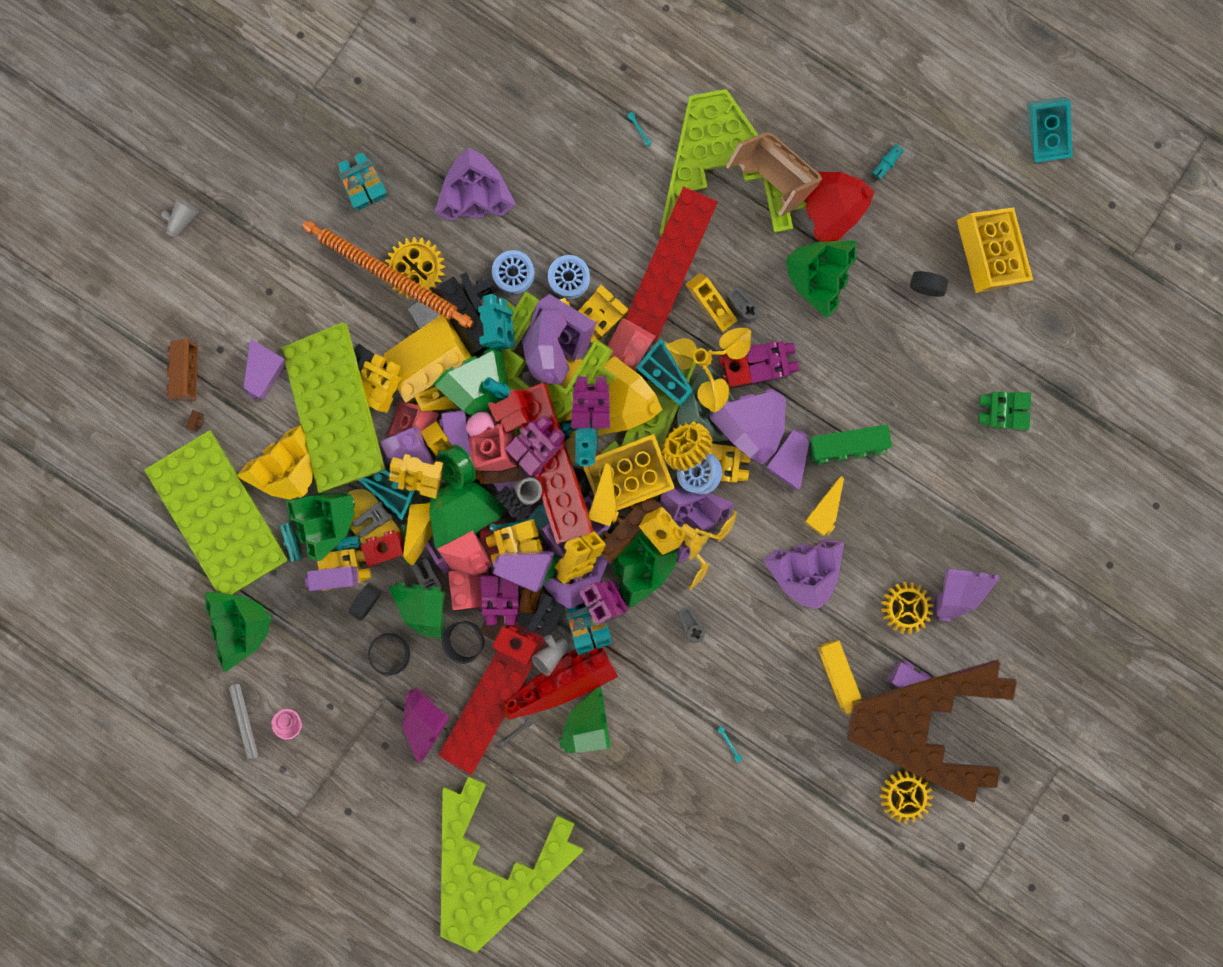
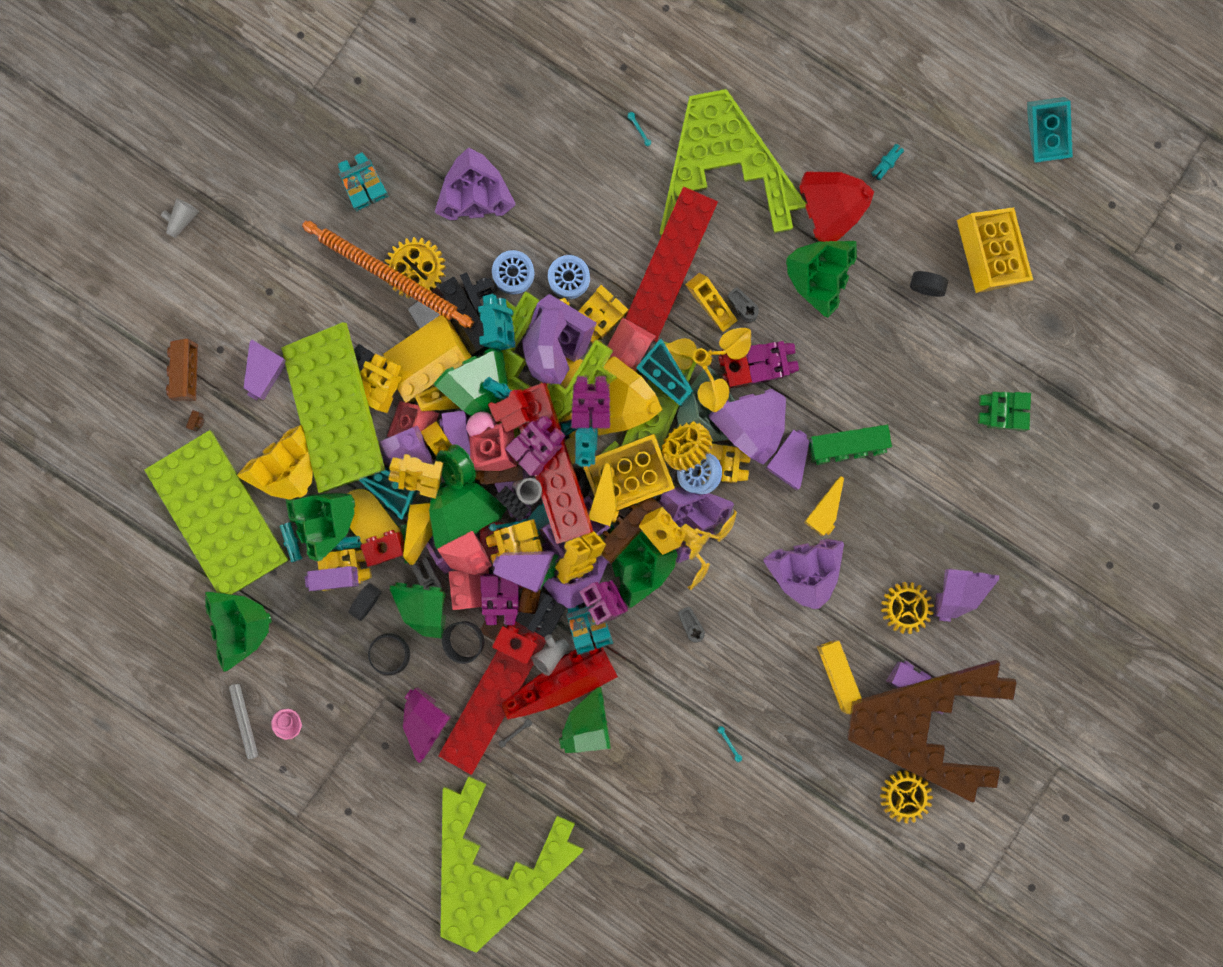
(379, 517): dark grey piece -> none
(779, 166): medium nougat windscreen -> none

